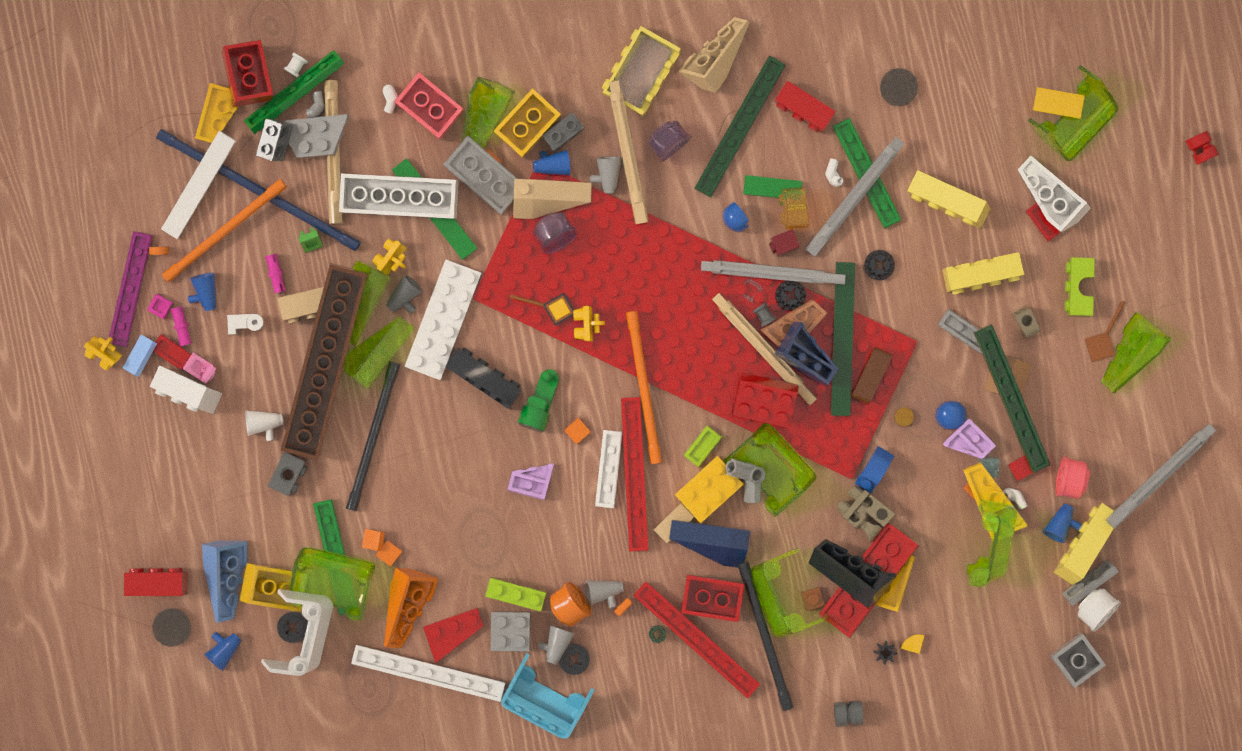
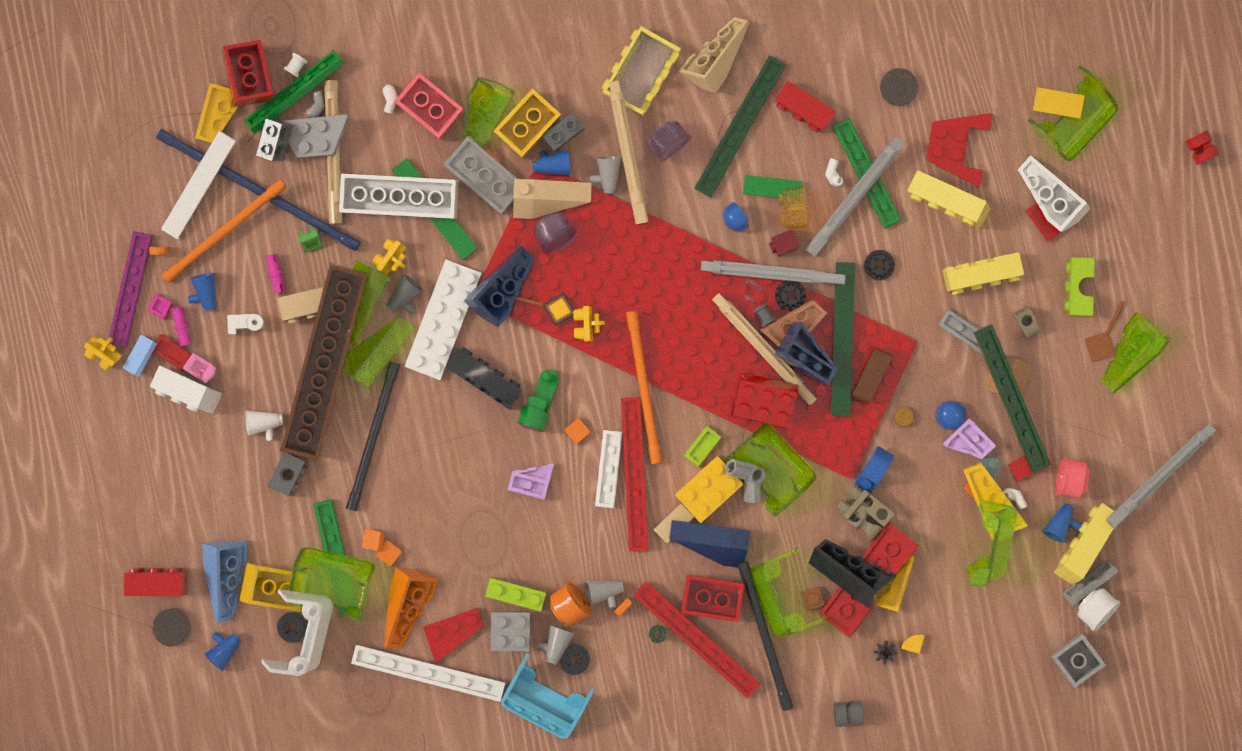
(498, 291): none -> dark blue wedge
(949, 144): none -> red wing

